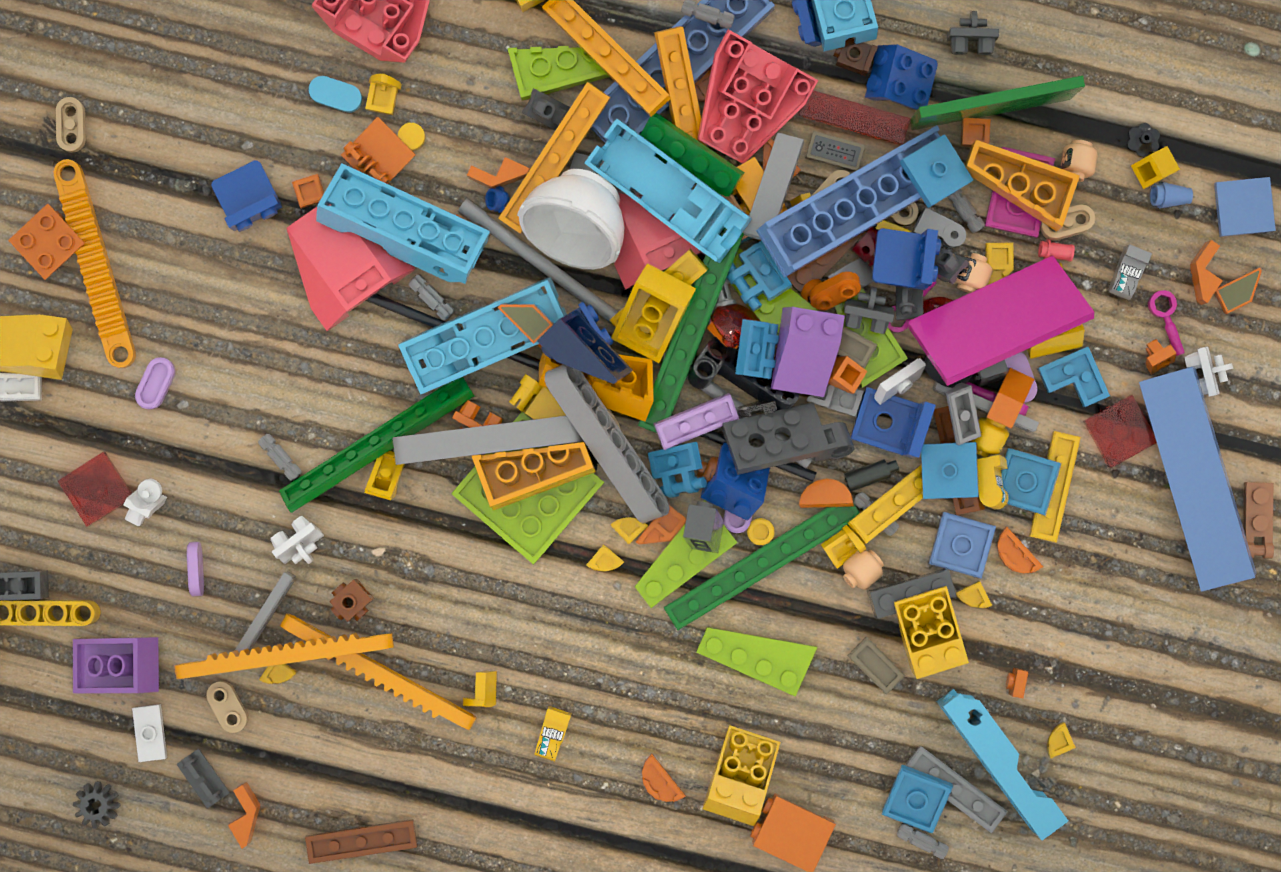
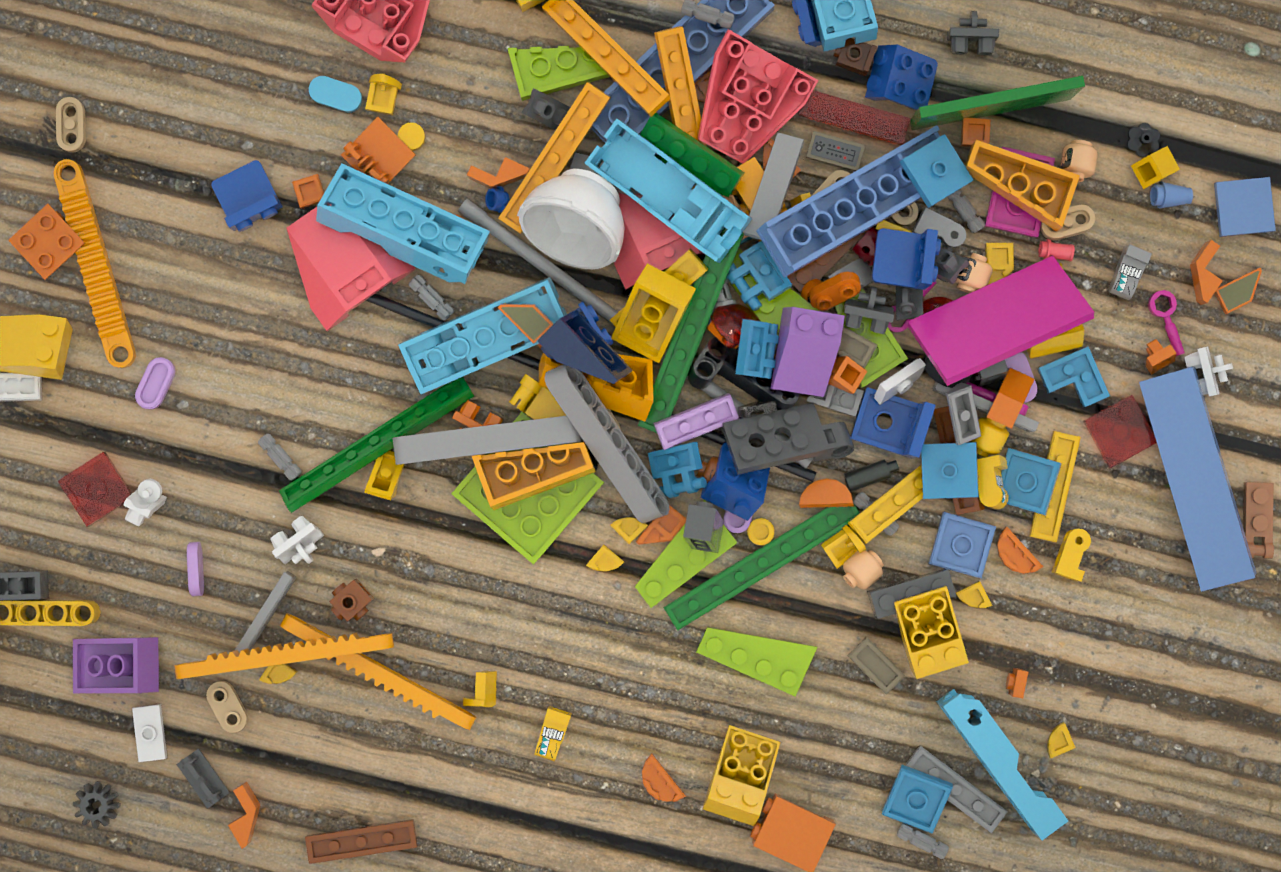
(1071, 553): none -> yellow leg

